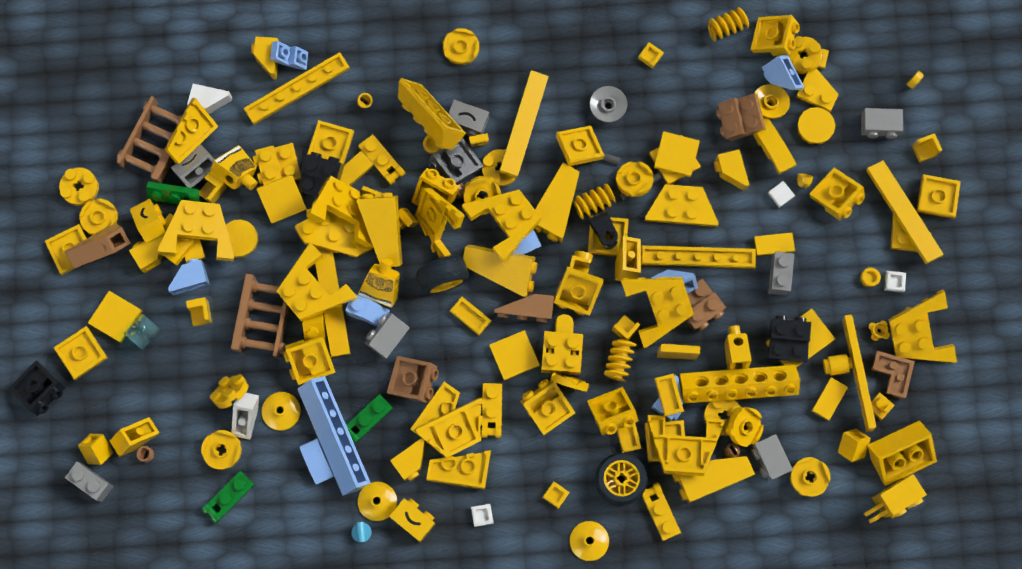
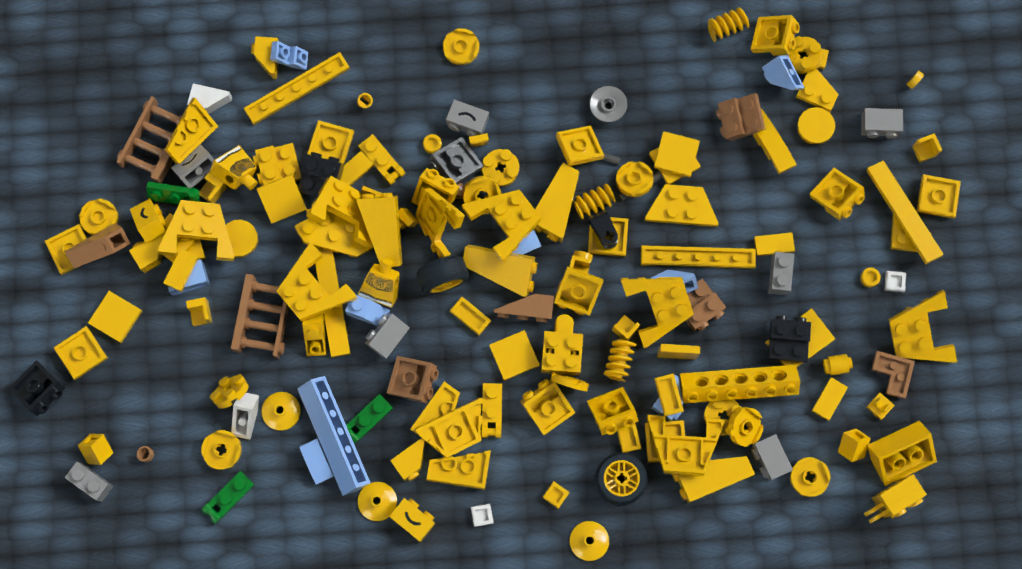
(85, 194): yellow plate -> none
(134, 436): yellow slope -> none
(142, 331): clear light blue wheel -> none
(181, 270): none -> yellow tile
(308, 359): yellow plate -> none
(361, 532): medium azure plate -> none
(429, 114): yellow slope -> none
(523, 124): yellow tile -> none
(628, 258): yellow slope -> none
(650, 55): yellow tile -> none
(660, 512): yellow plate -> none
(728, 452): medium nougat hinge -> none
(732, 169): yellow slope -> none
(737, 349): yellow torso -> none
(777, 97): yellow dish -> none
(781, 194): white tile -> none
(804, 180): yellow hinge -> none
(859, 373): yellow tile -> none
(882, 325): yellow plate -> none

